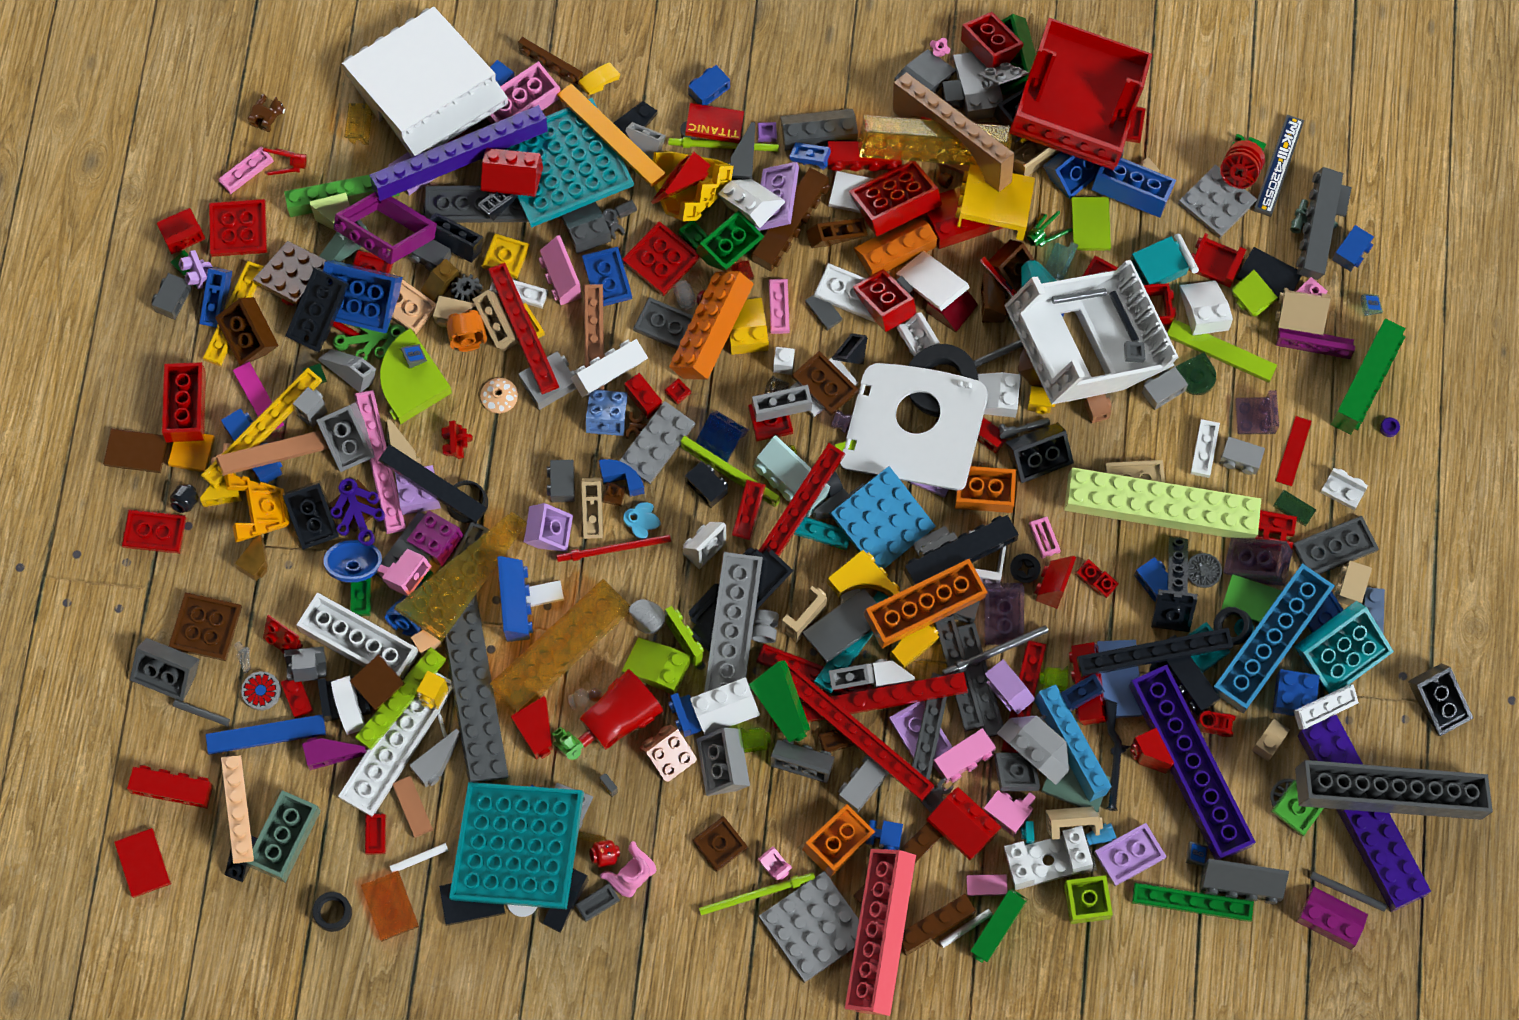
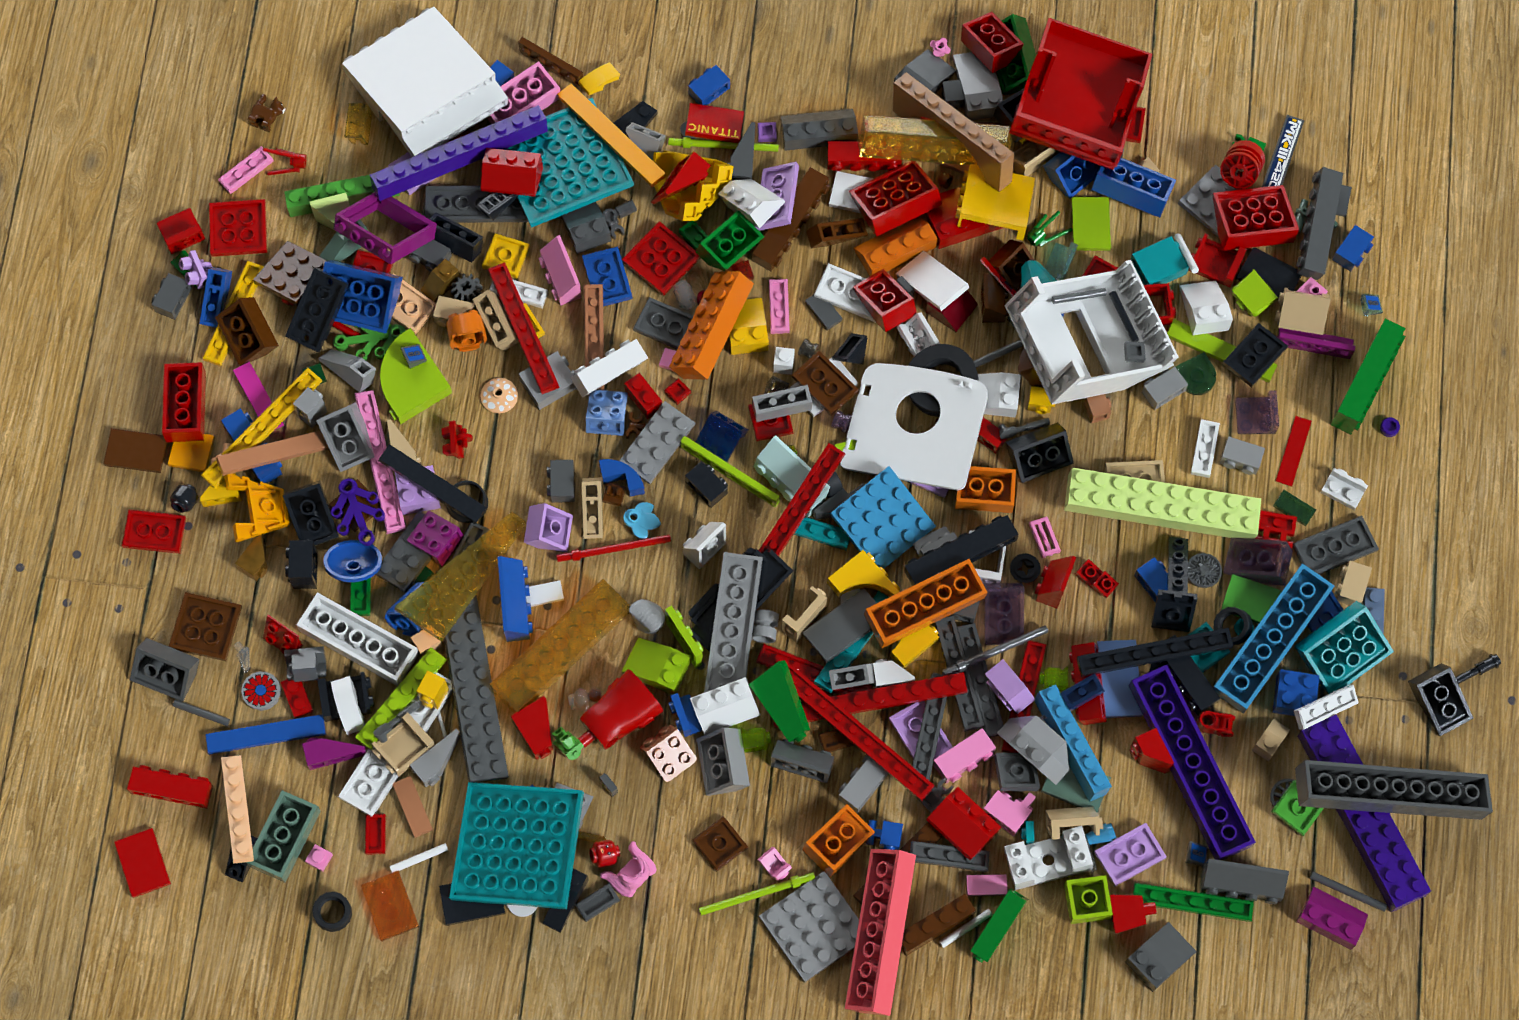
(302, 564): none -> black brick
(318, 858): none -> bright pink plate
(377, 682): reddish brown tile -> none
(381, 731): none -> dark grey piece
(403, 746): none -> tan panel
(406, 573): bright pink hinge -> none
(666, 358): none -> bright pink tile
(748, 510): red tile -> none
(808, 349): none -> clear smoke wheel
(810, 154): blue tile -> none
(948, 856): none -> dark grey tile
(1001, 74): light grey hinge -> none
(1110, 714): black piece -> none
(1129, 911): none -> red torso
(1160, 956): none -> dark grey slope
(1254, 217): none -> red slope
(1255, 355): none -> black plate
(1480, 668): none -> black pin

